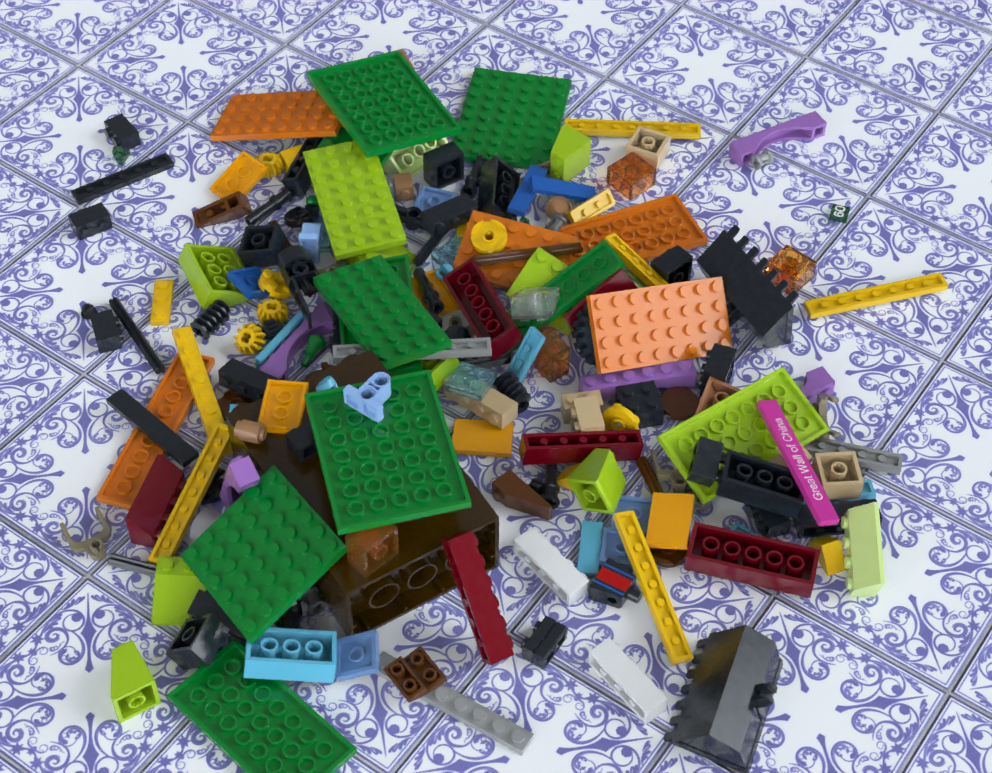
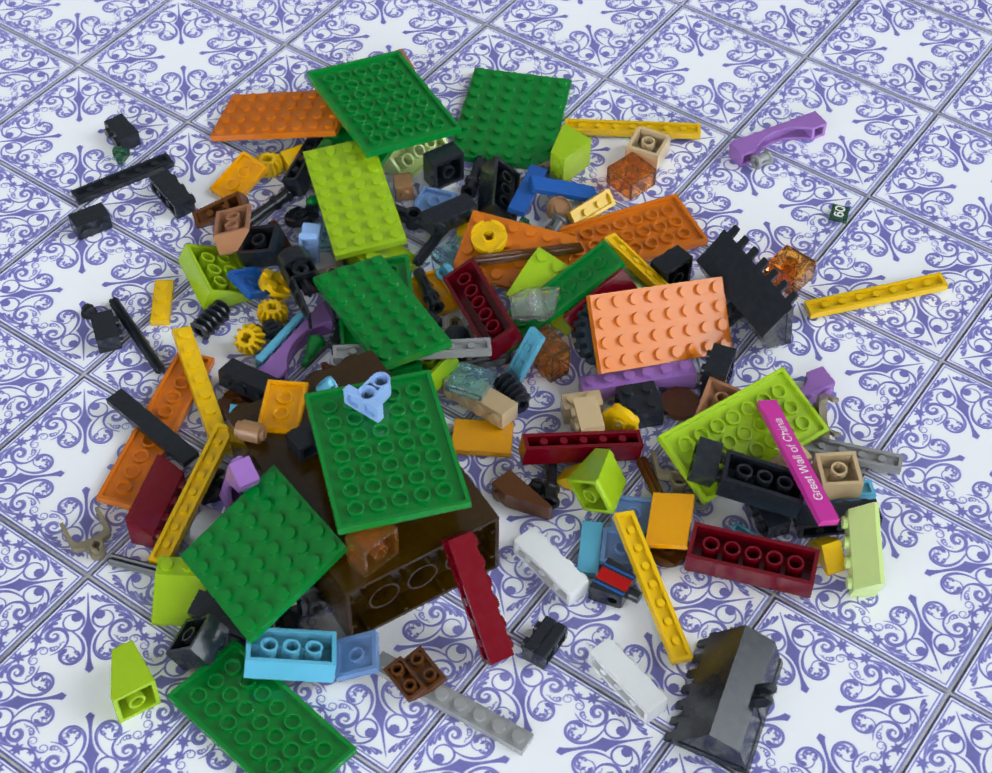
(172, 193): none -> black brick
(231, 228): none -> nougat slope

